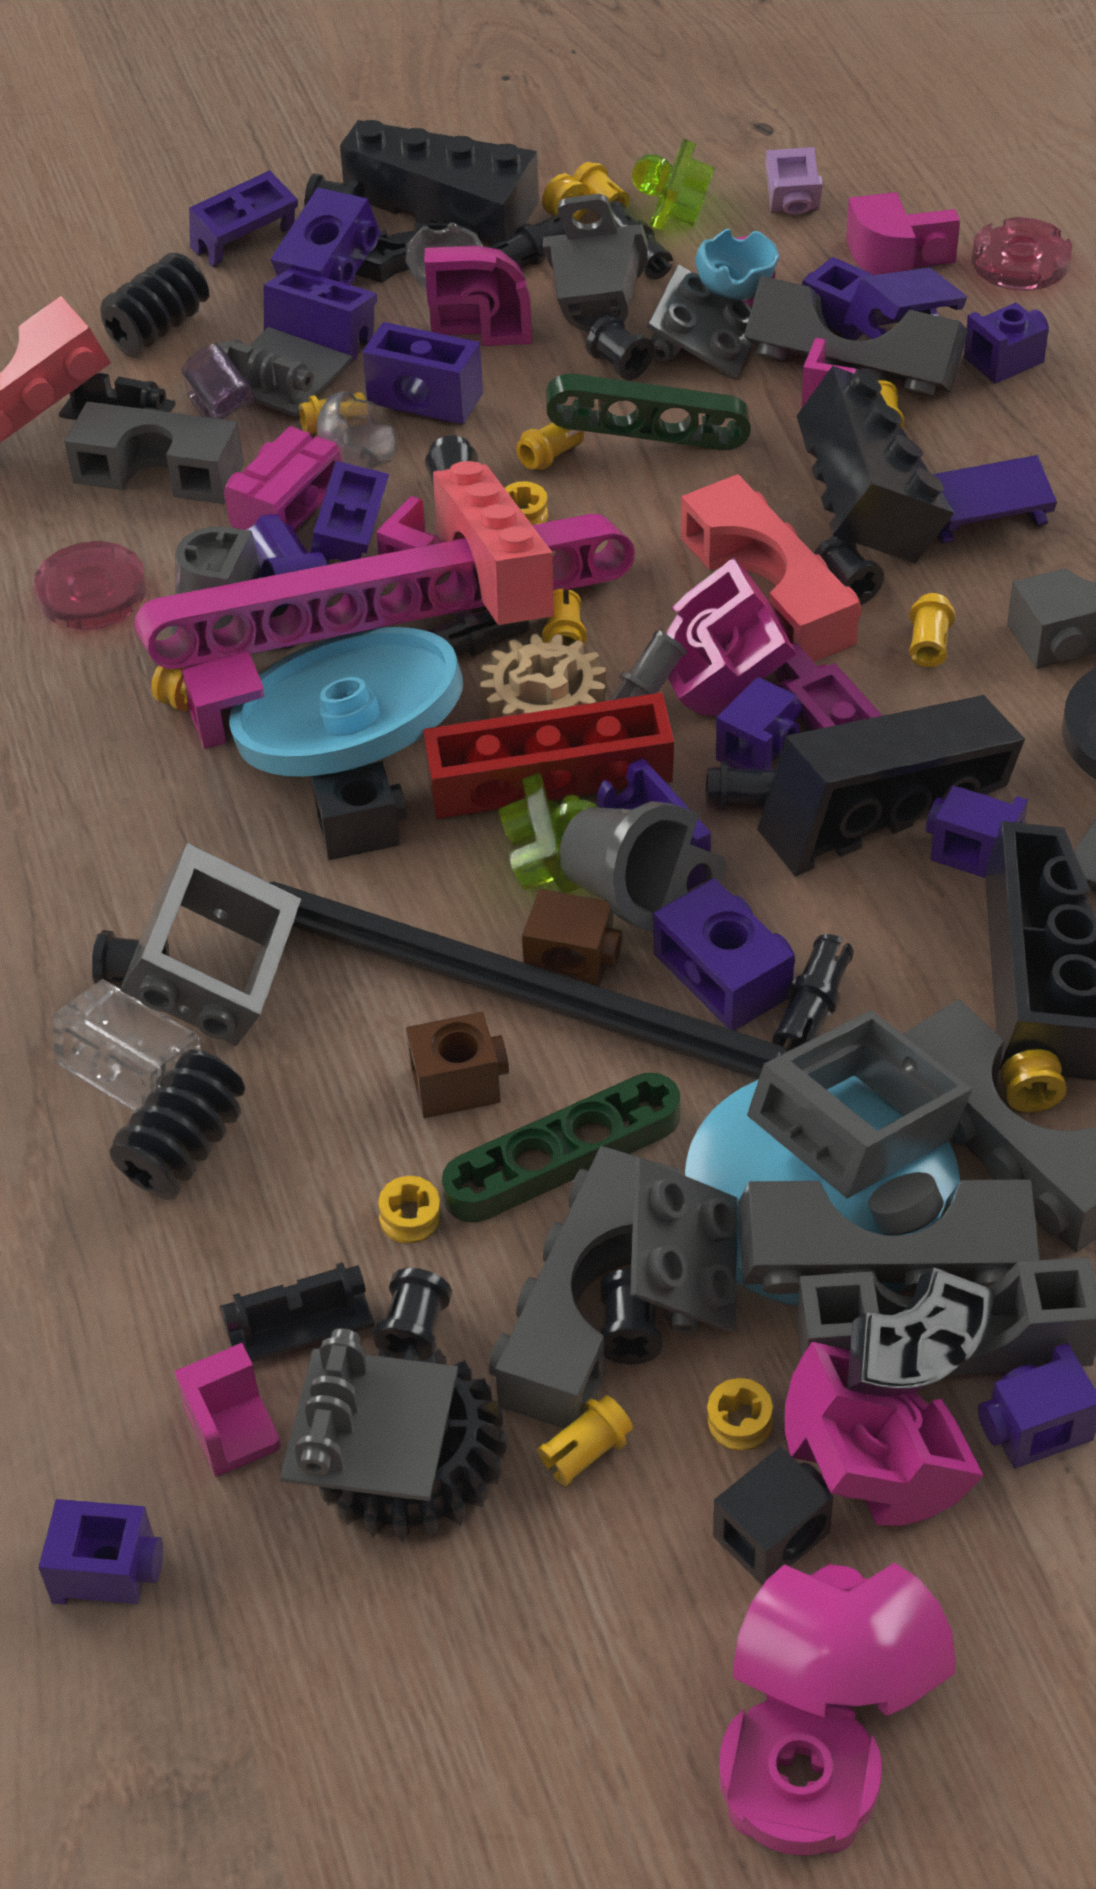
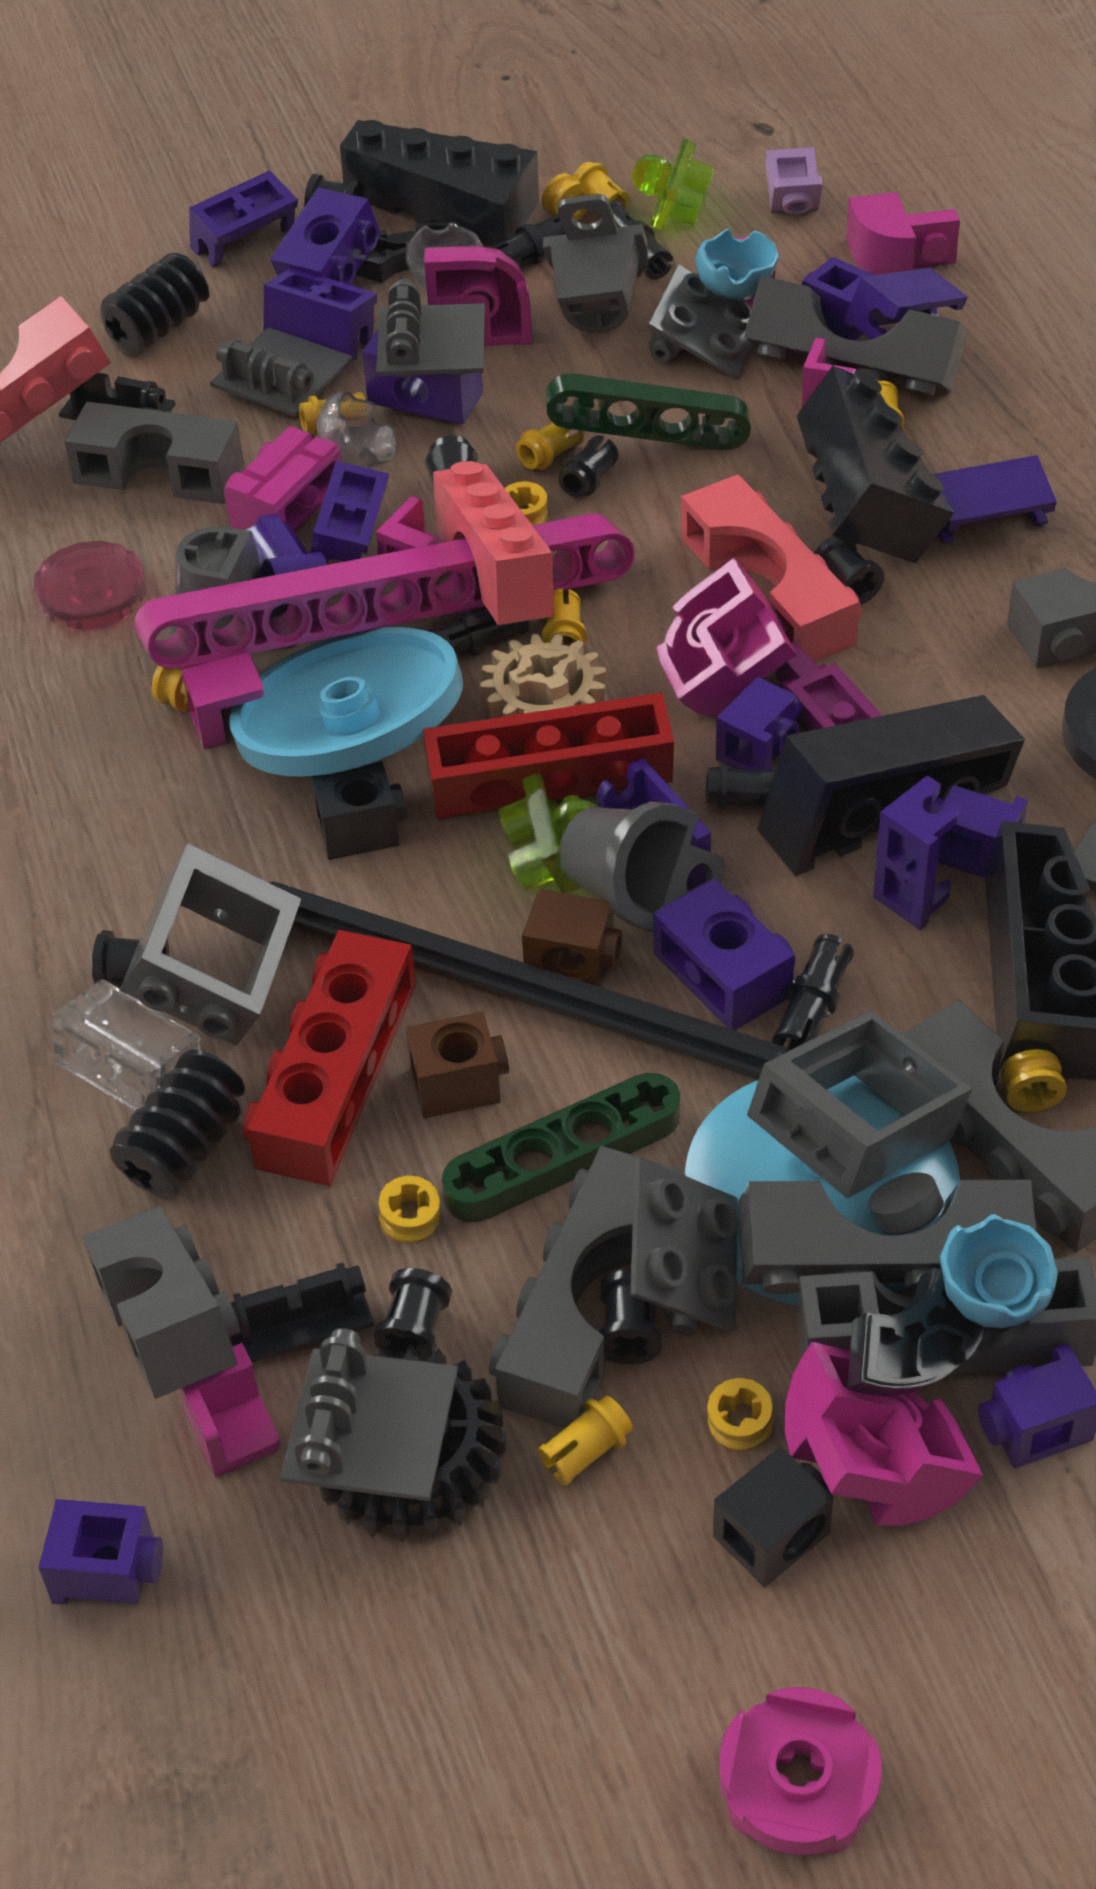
(163, 1300): none -> dark grey arch
(215, 383): clear purple piece -> none
(330, 1058): none -> red brick
(428, 337): none -> dark grey hinge
(581, 473): none -> black pin
(625, 351): black bush -> none
(651, 667): dark grey axle -> none
(844, 1639): dark pink brick -> none
(910, 853): none -> dark purple hinge
(931, 619): yellow pin -> none
(998, 1272): none -> medium azure hair
(1006, 341): dark purple brick -> none
(1021, 254): clear pink tile -> none

